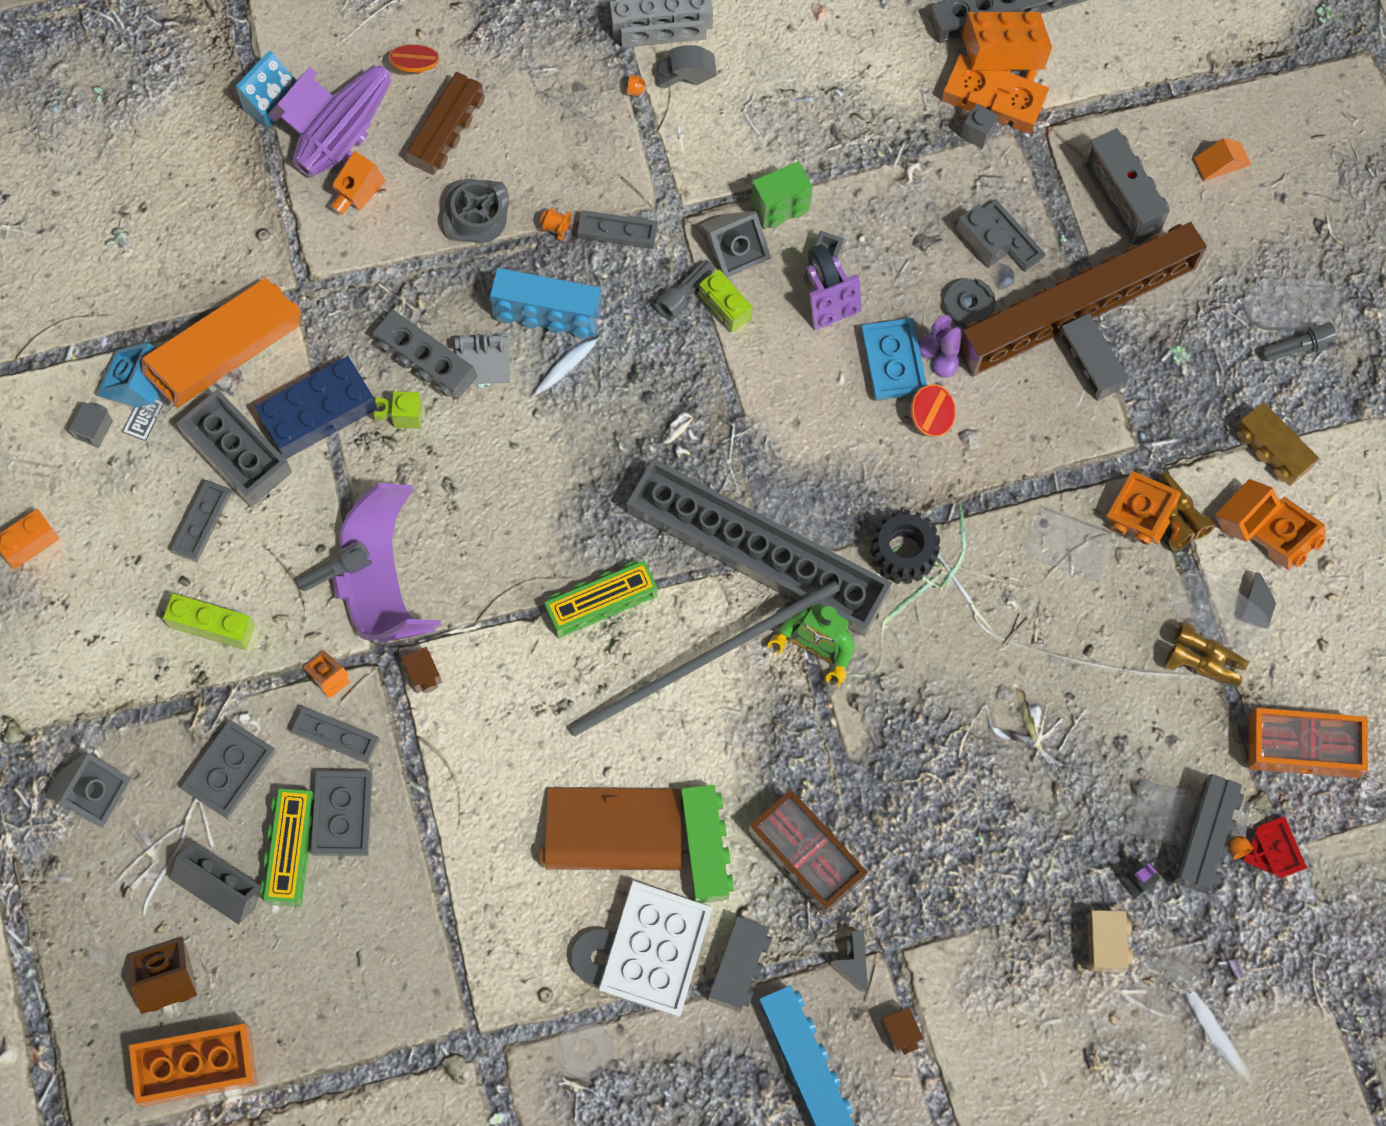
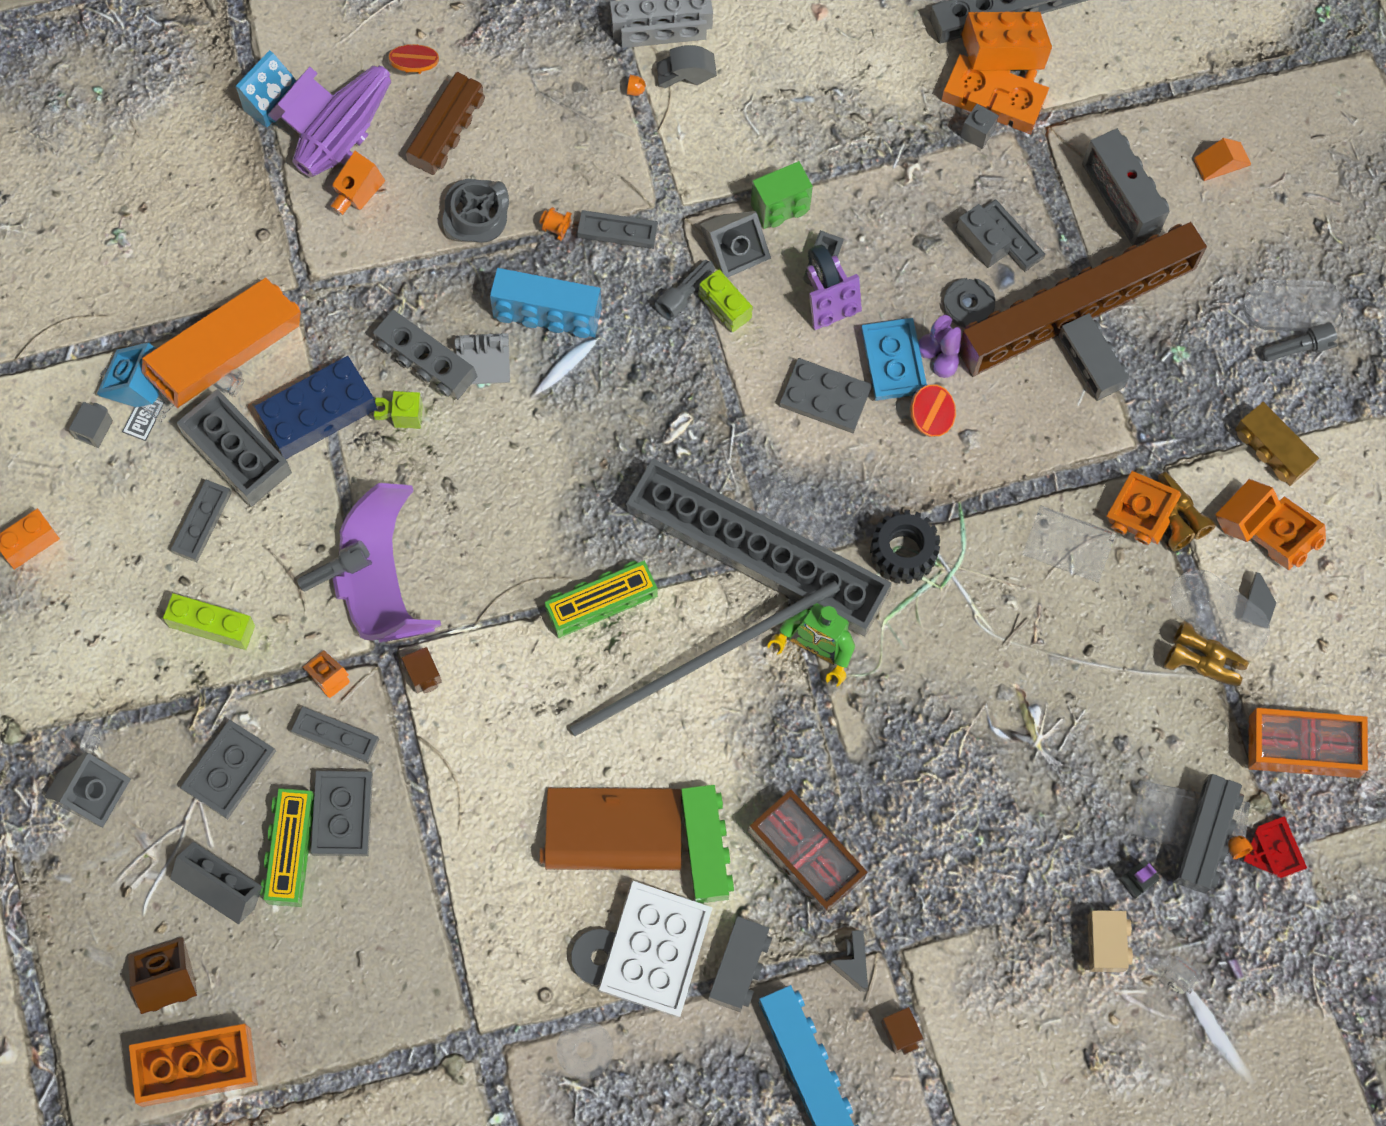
(825, 395): none -> dark grey plate

